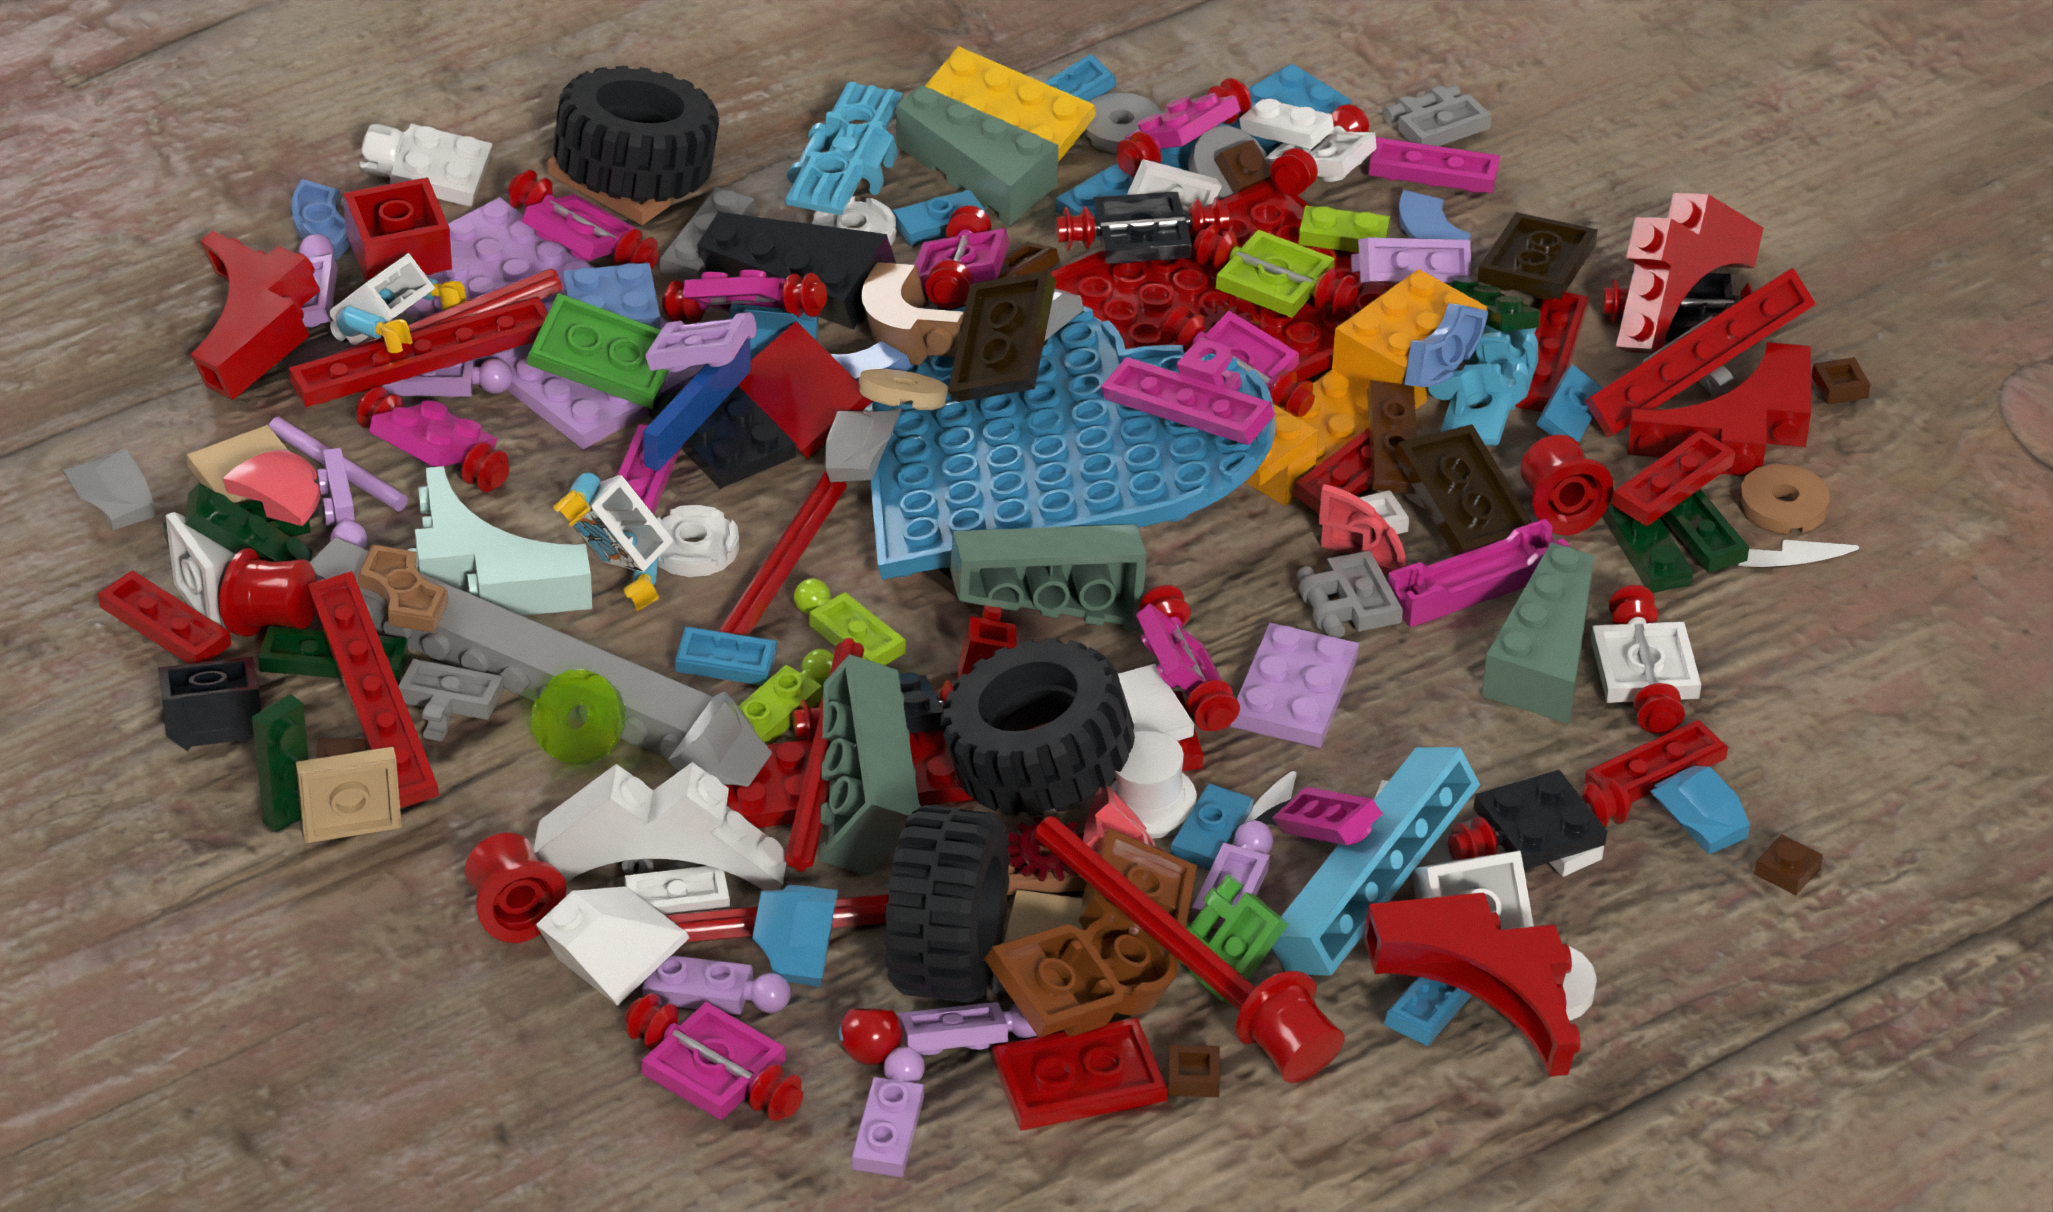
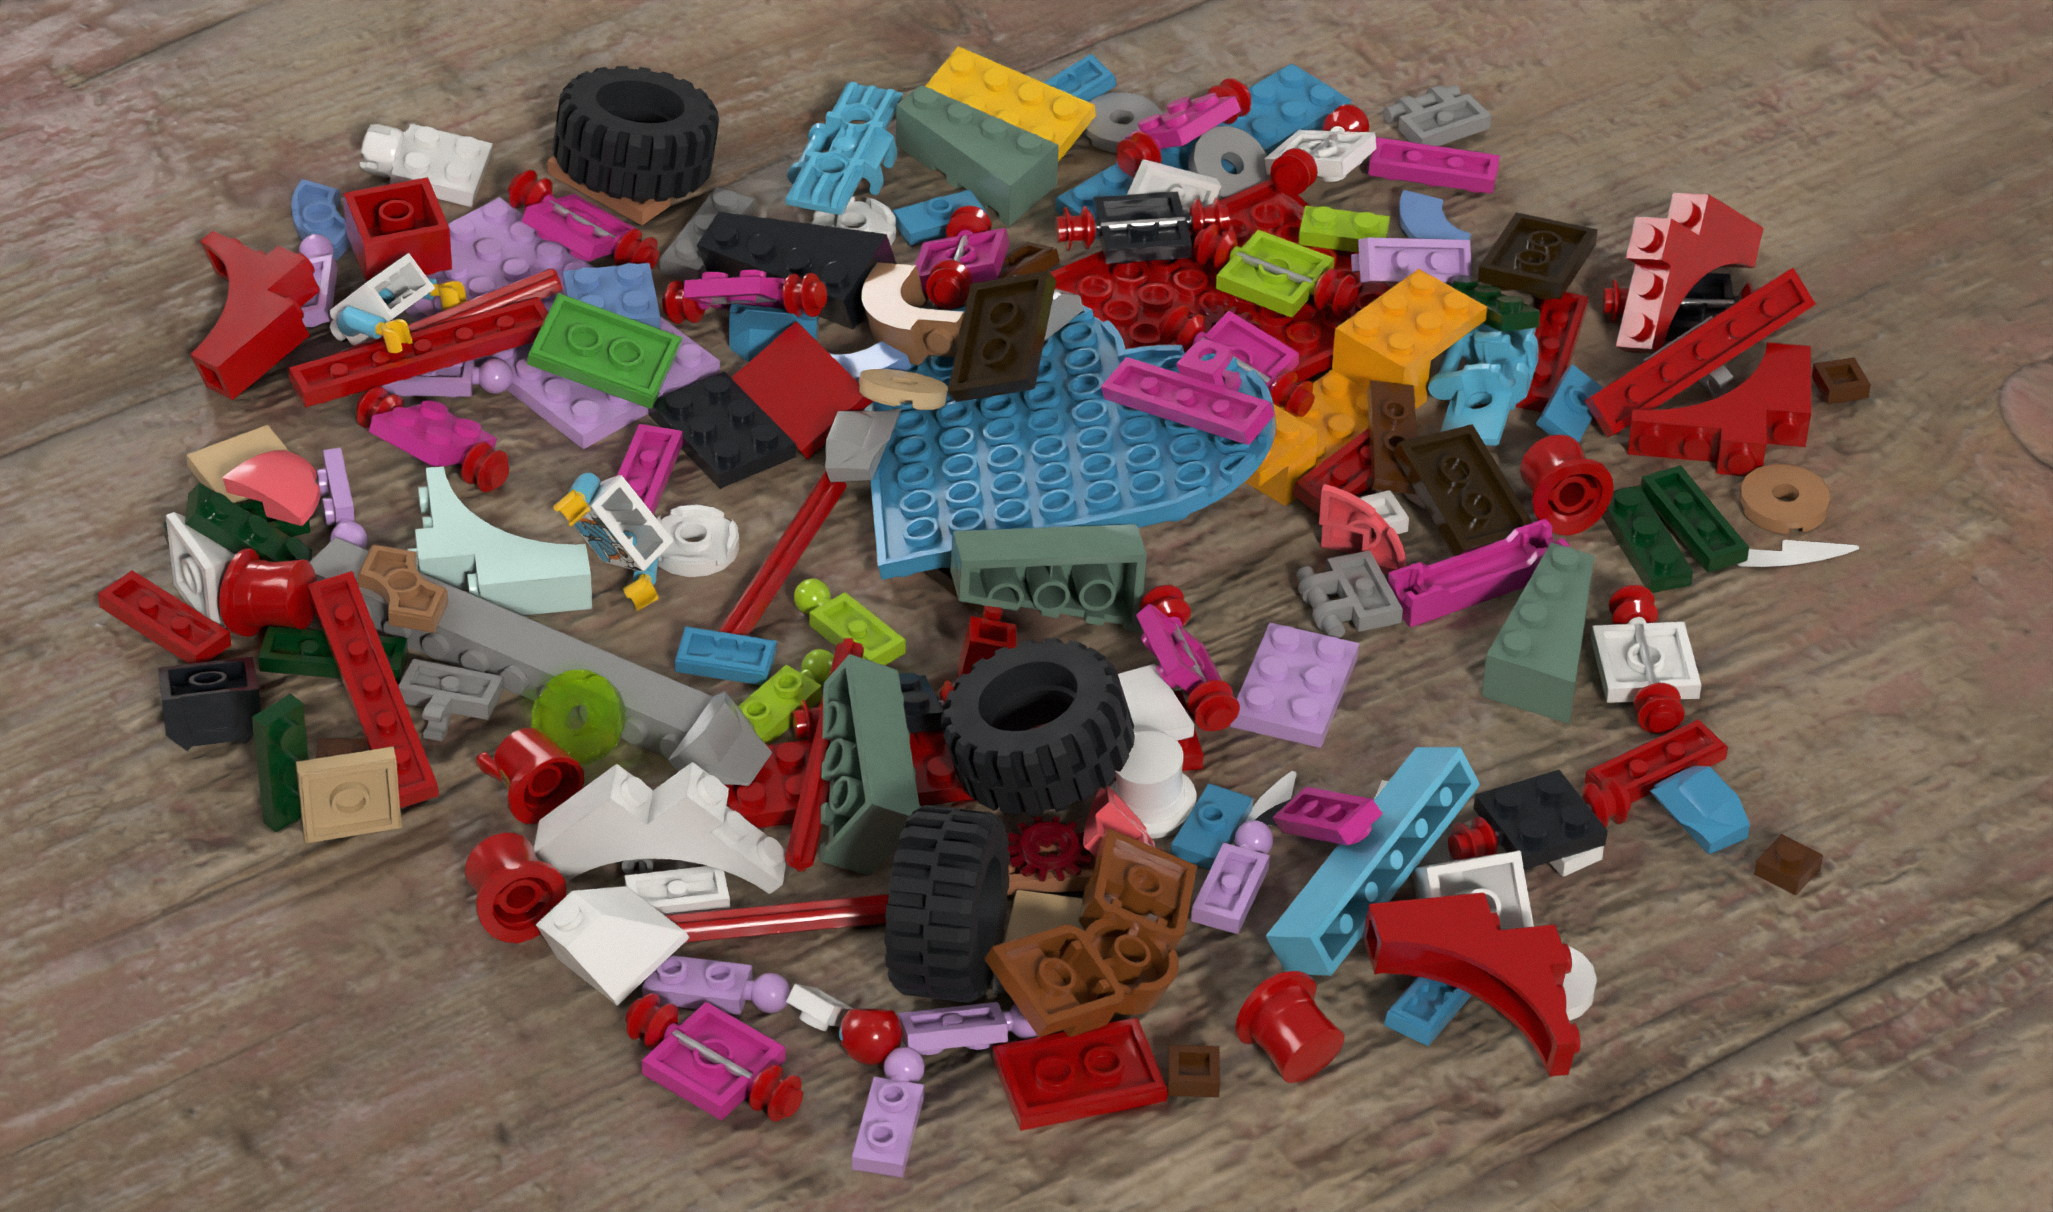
(114, 487): light grey slope -> none
(355, 473): lavender bar -> none
(534, 772): none -> red hat
(692, 407): blue tile -> none
(700, 343): lavender plate -> none
(796, 931): dark azure slope -> none
(817, 1007): none -> white plate
(1144, 911): red axle -> none
(1243, 166): reddish brown plate -> none
(1246, 933): bright green plate -> none
(1287, 123): white plate -> none
(1438, 355): medium blue tile -> none
(1673, 478): red plate -> none

